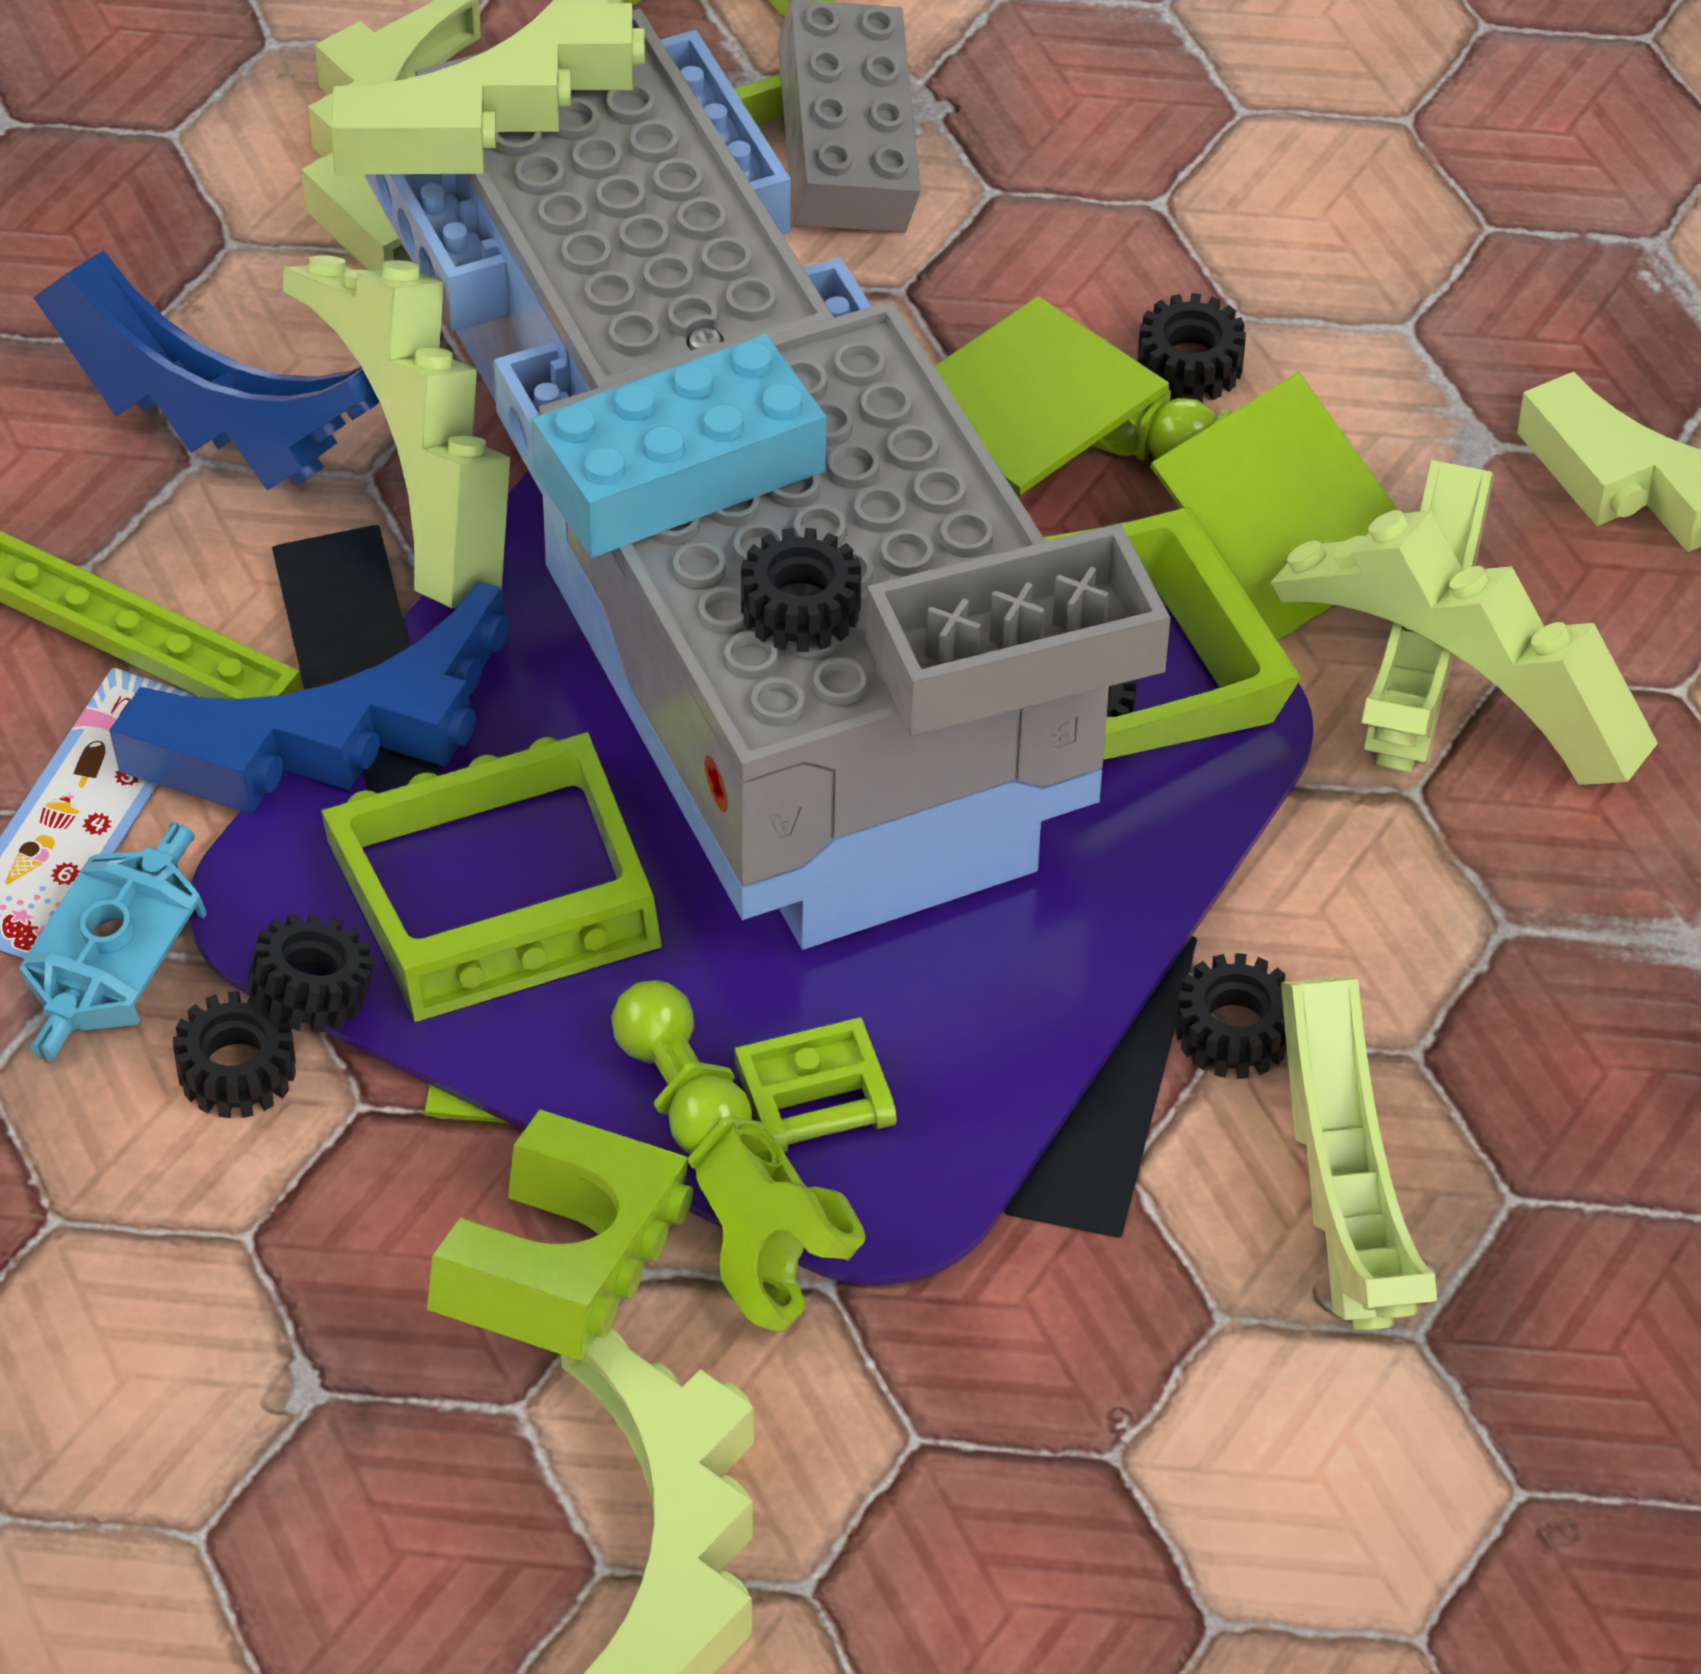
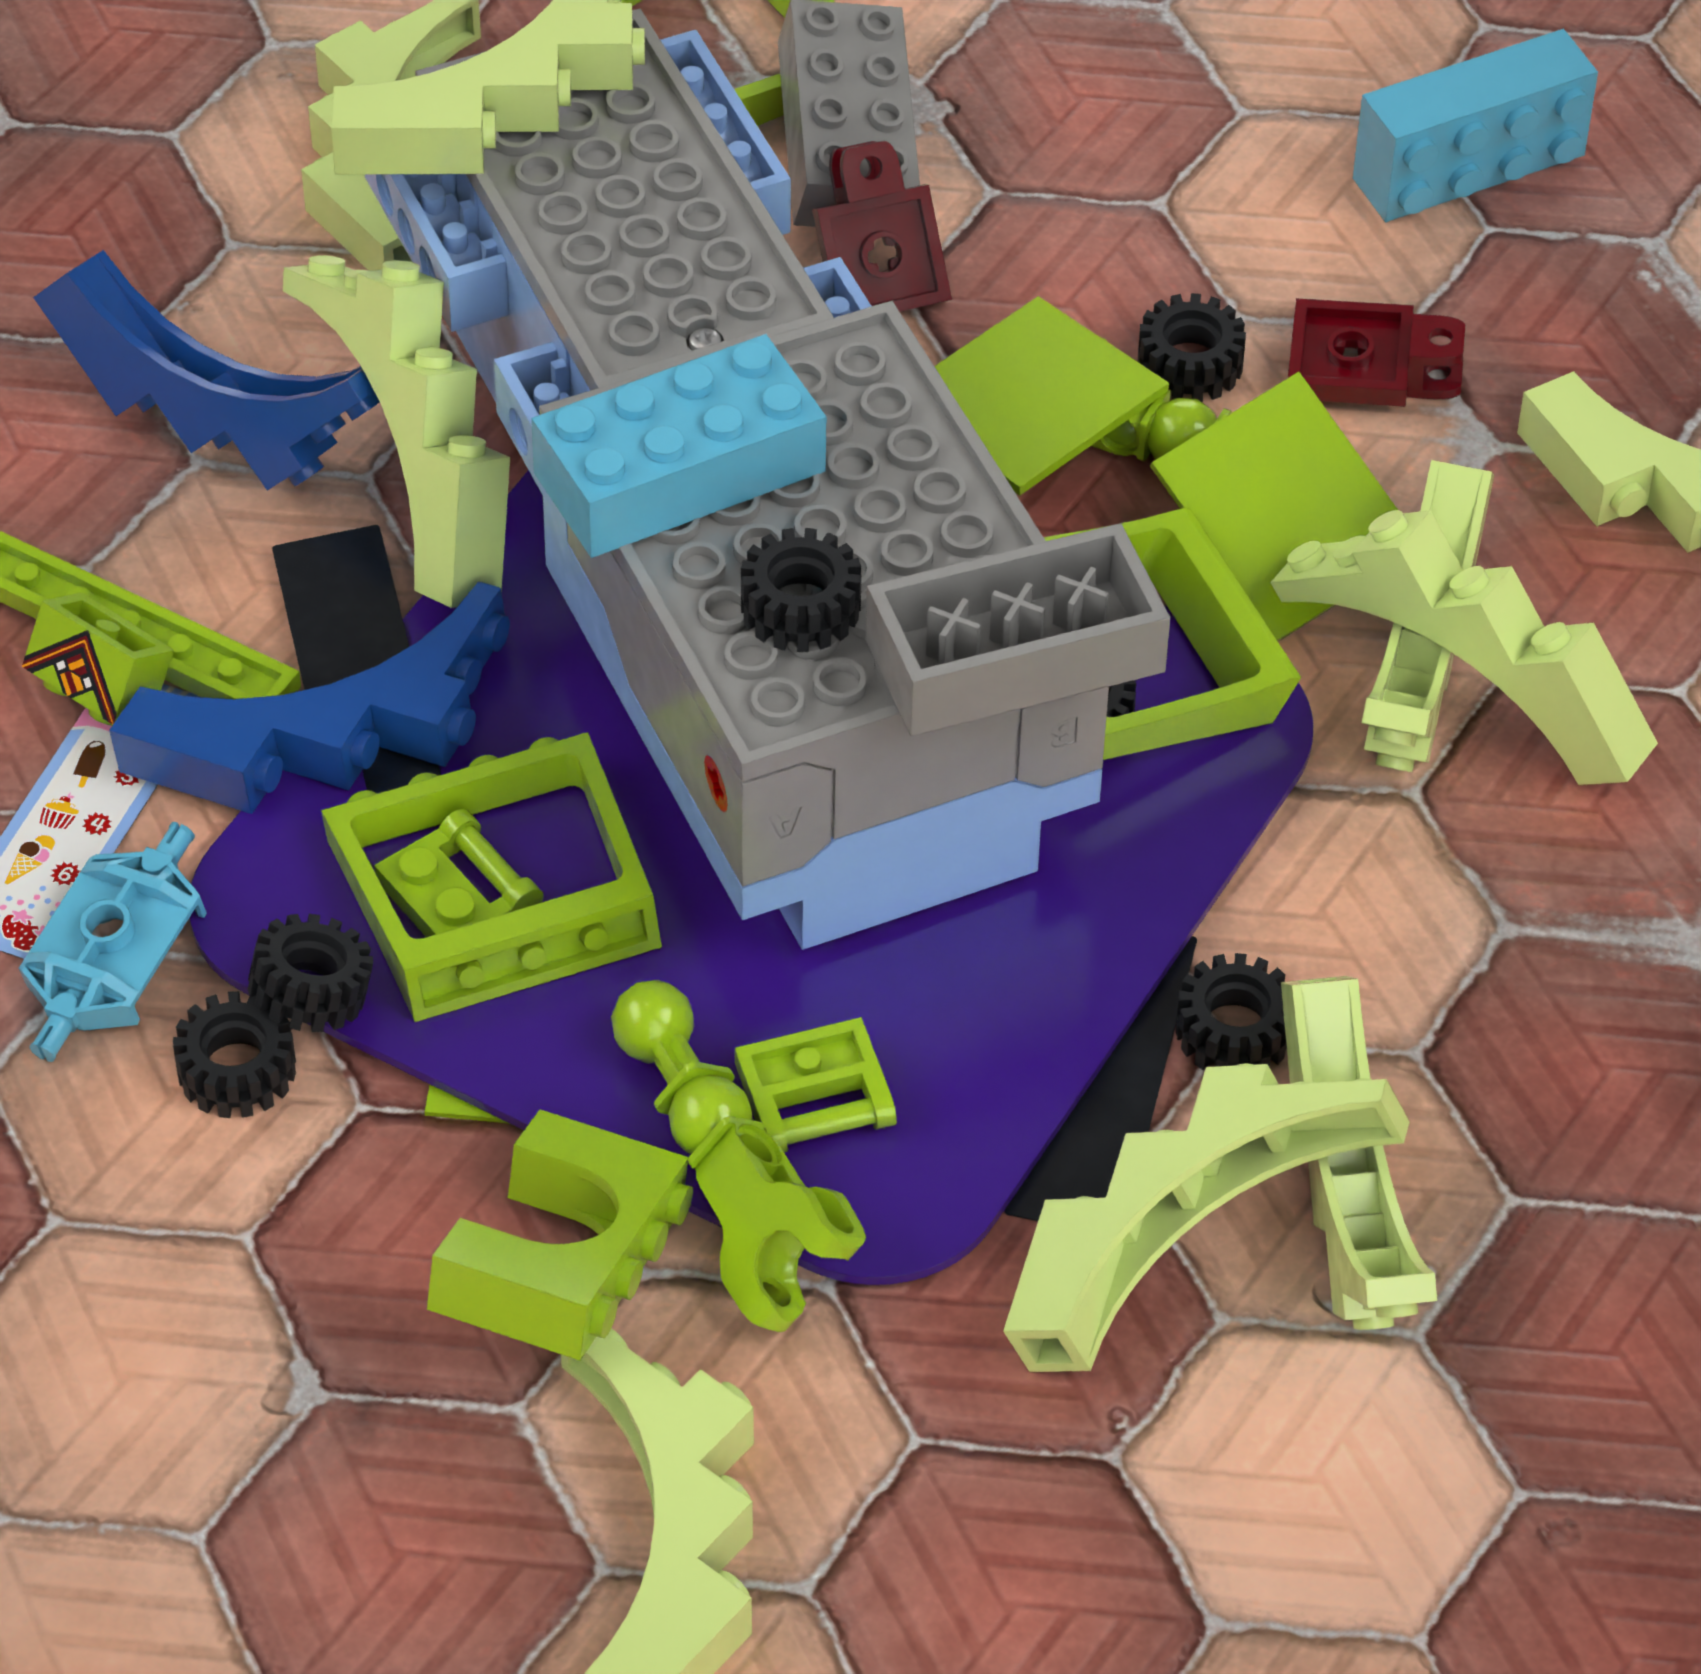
(94, 655): none -> lime brick
(437, 892): none -> lime plate
(886, 209): none -> dark red plate
(1164, 1183): none -> yellowish green arch
(1390, 348): none -> dark red plate
(1474, 125): none -> medium azure brick

